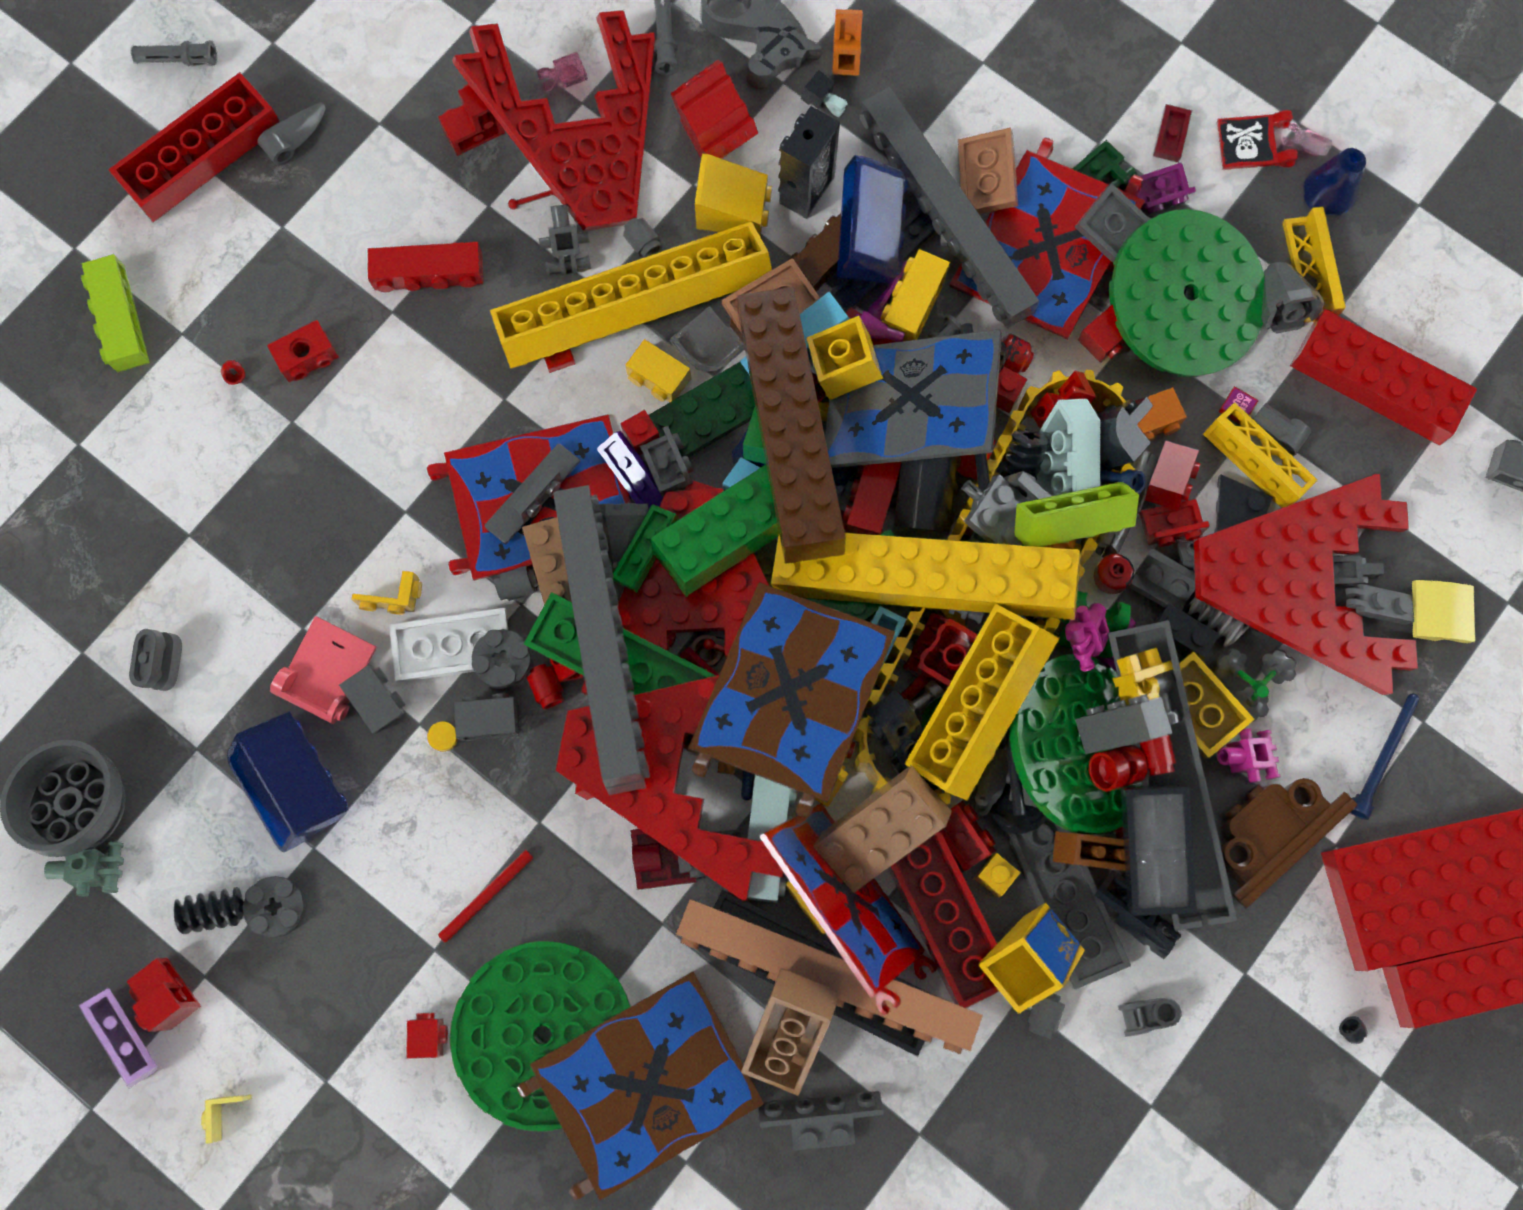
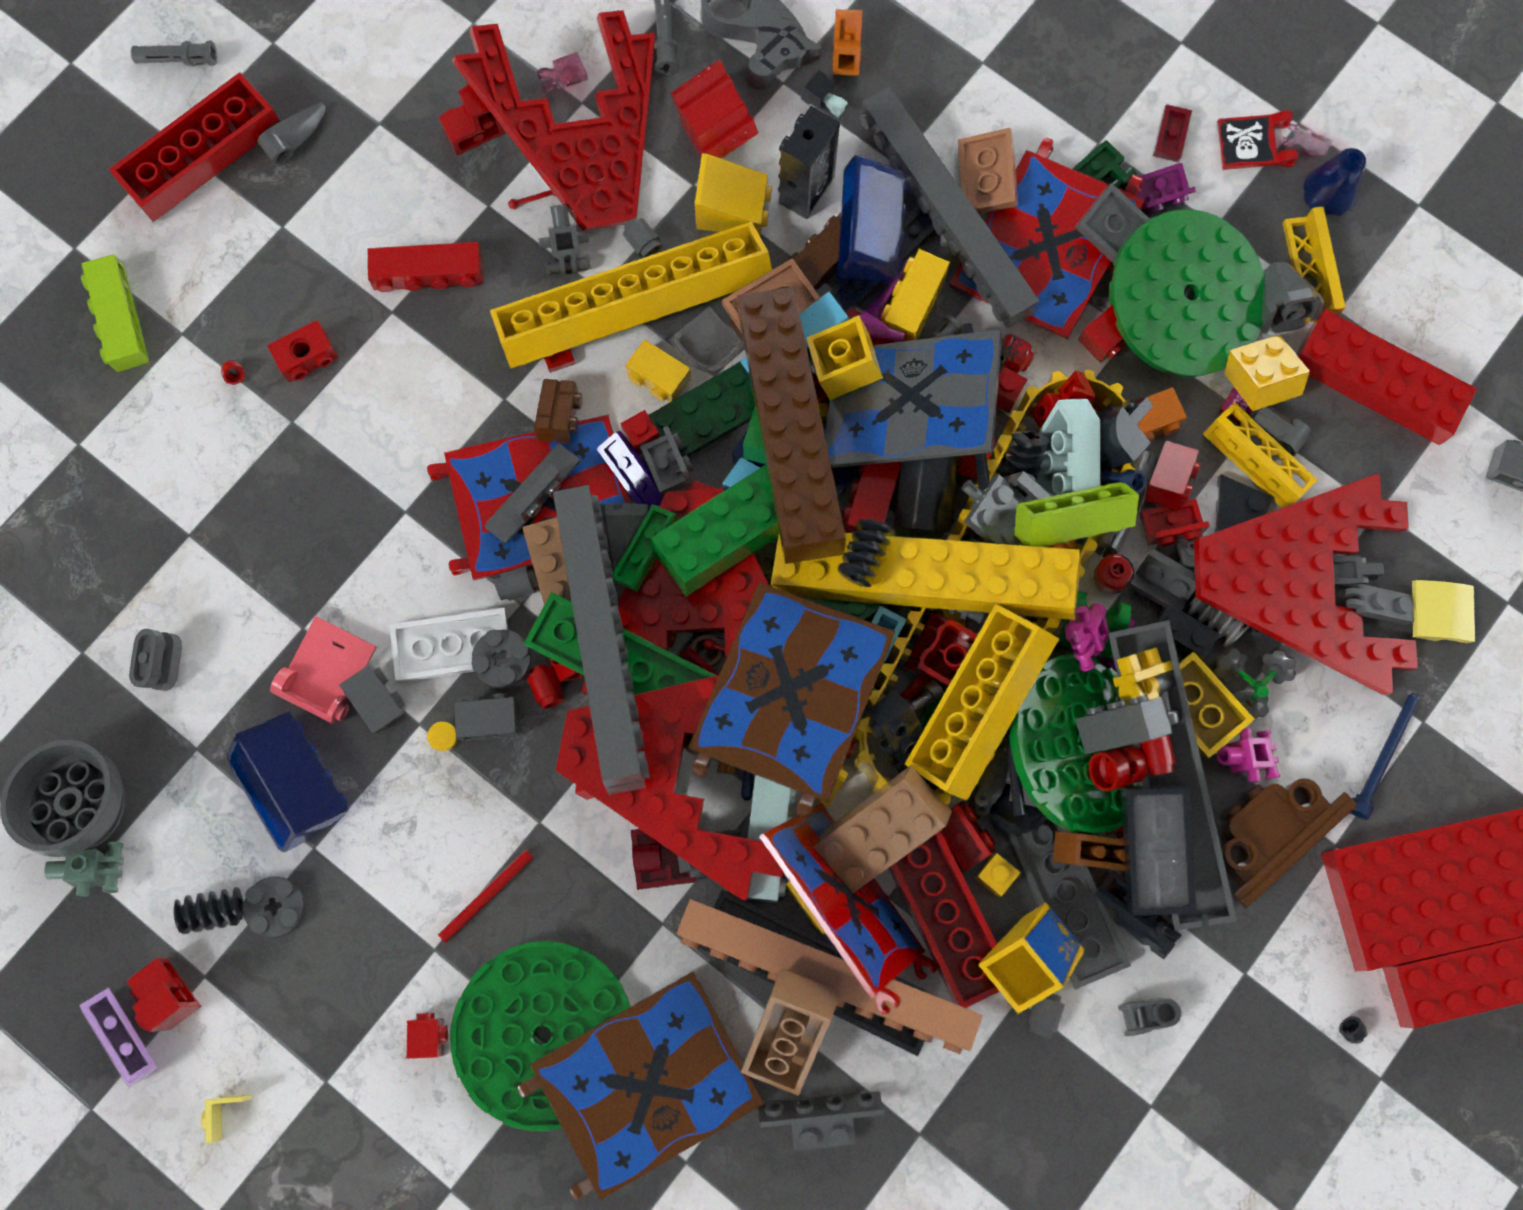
(409, 590): yellow bracket -> none
(557, 411): none -> reddish brown brick
(863, 551): none -> black piece
(1266, 372): none -> yellow brick

